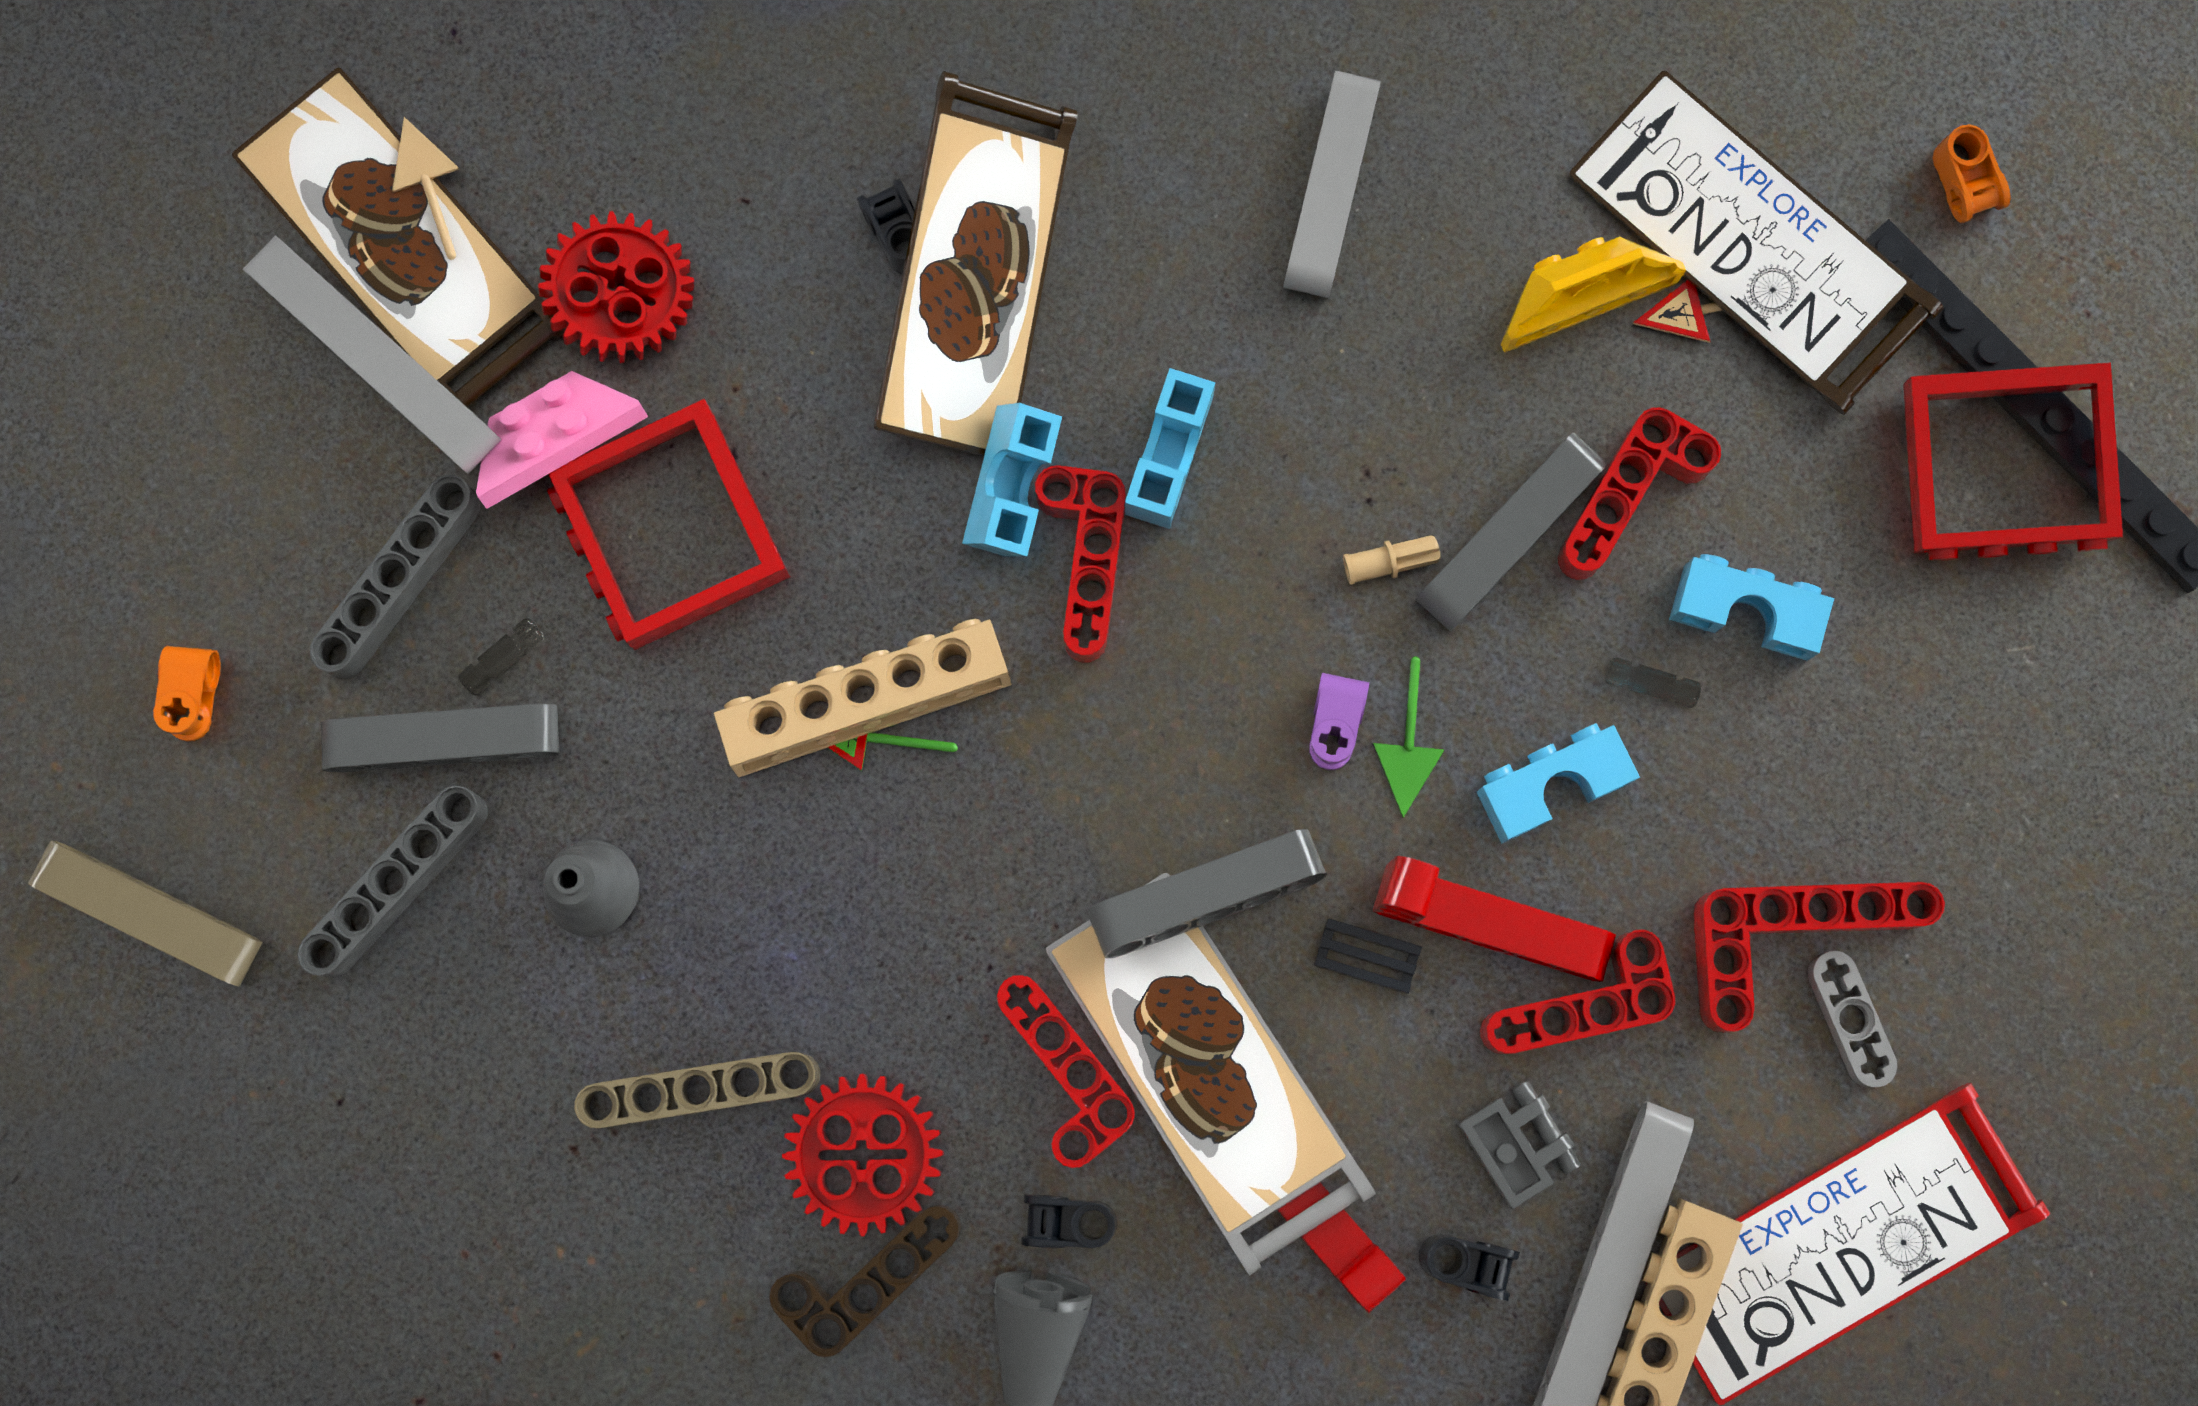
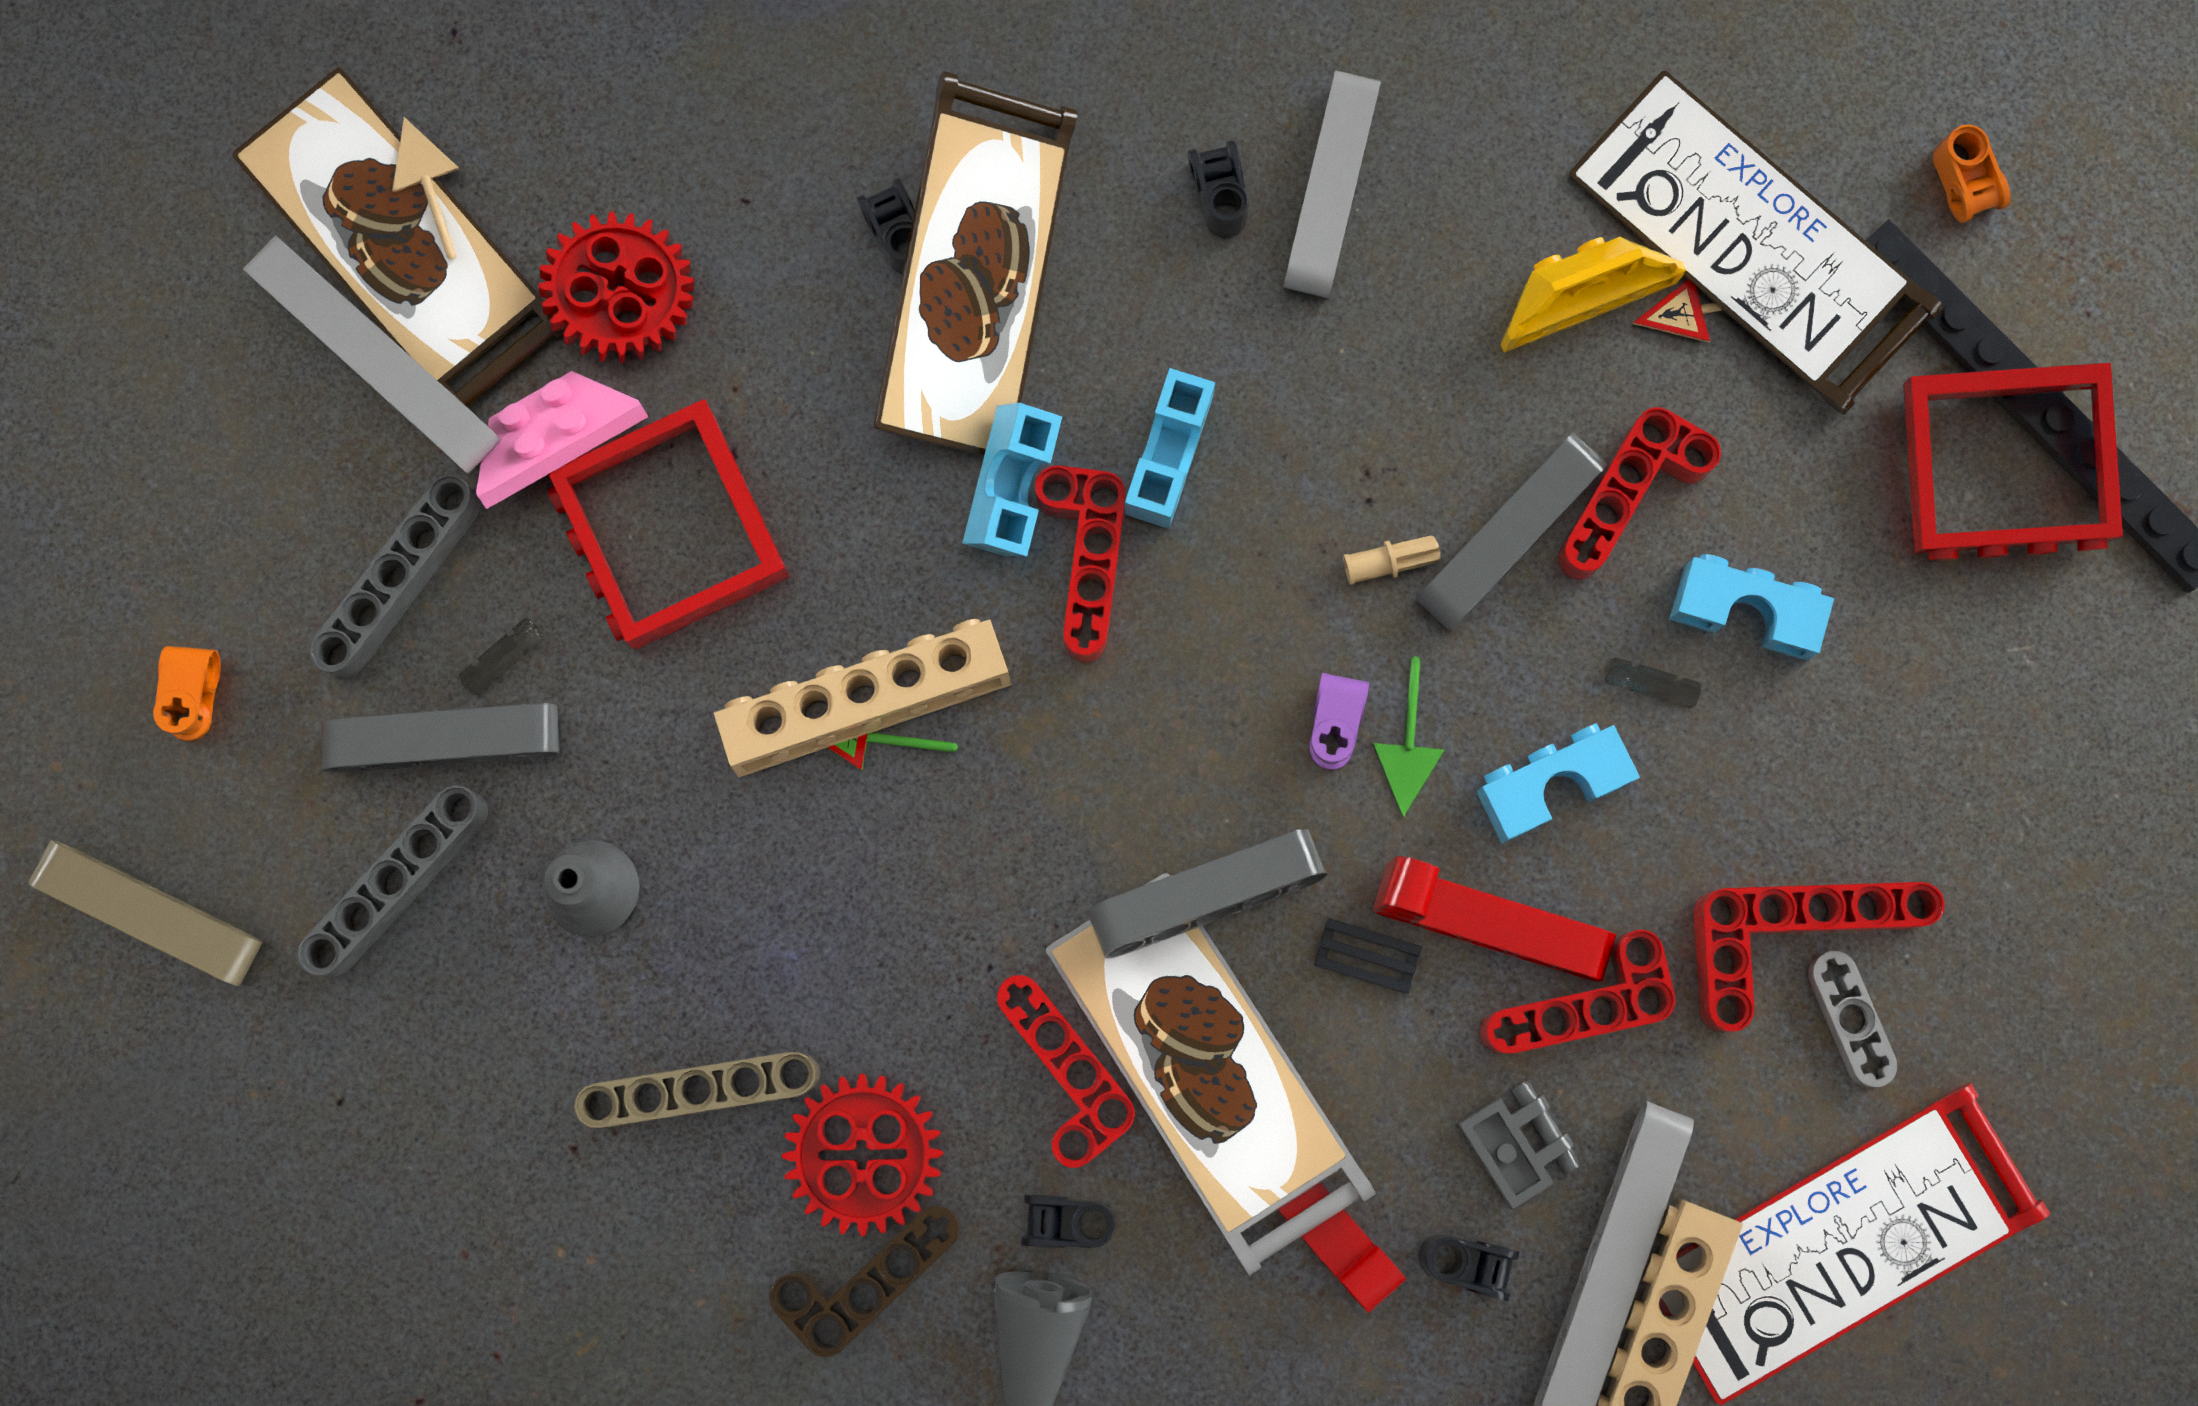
(1220, 180): none -> black piece

